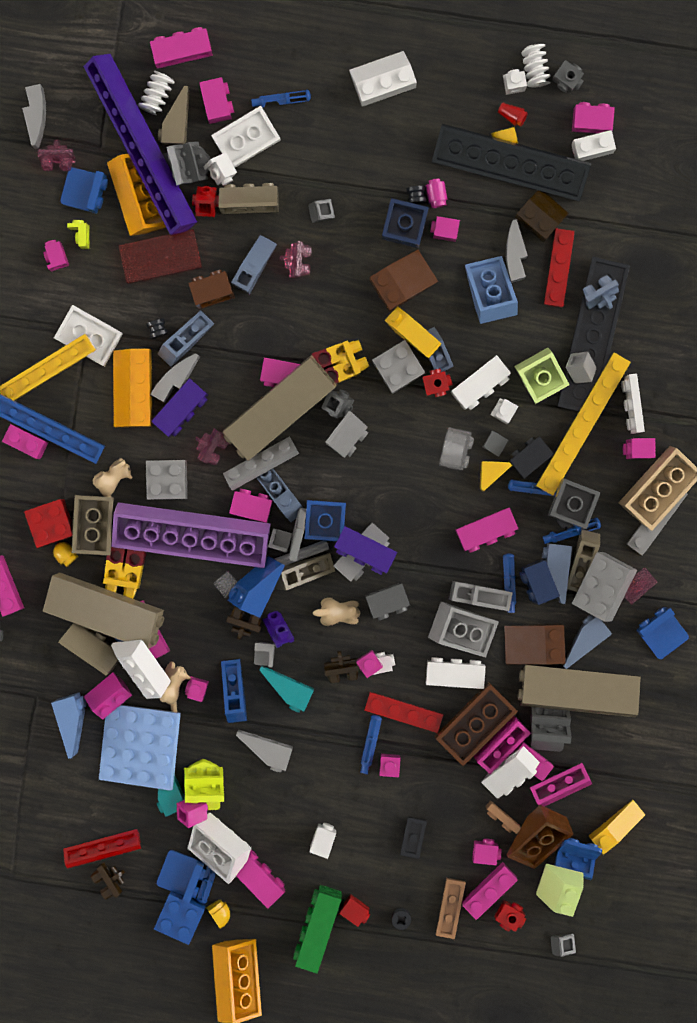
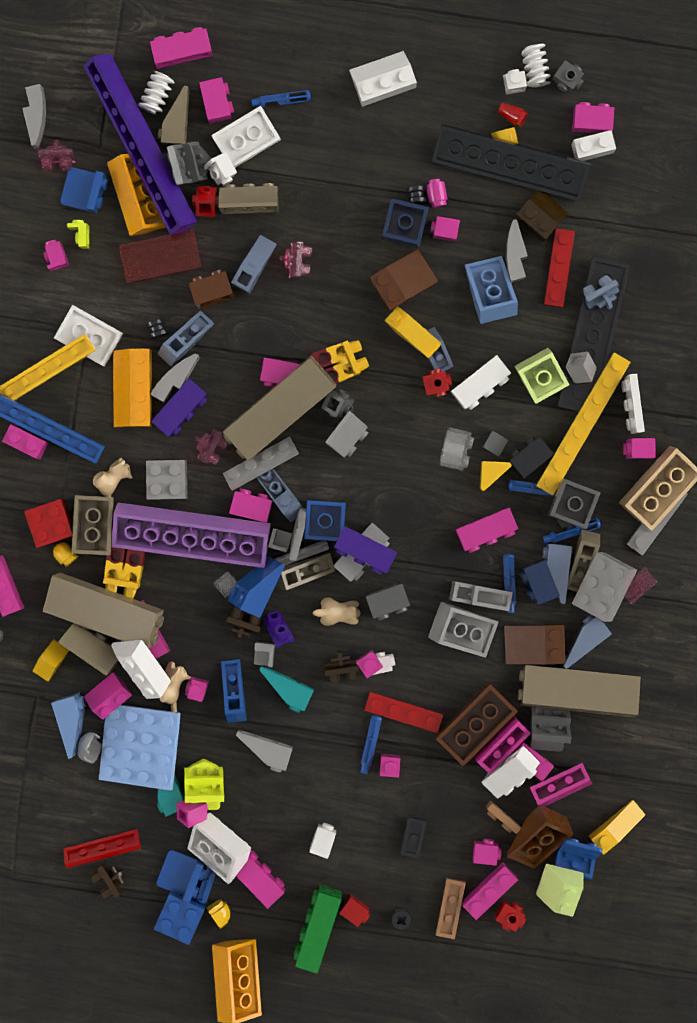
(50, 660): none -> yellow slope
(88, 747): none -> light grey hair
(321, 210): dark grey slope -> none
(398, 367): light grey brick -> none
(455, 673): white brick -> none
(504, 410): white brick -> none
(563, 944): dark grey slope -> none
(662, 632): blue bracket -> none

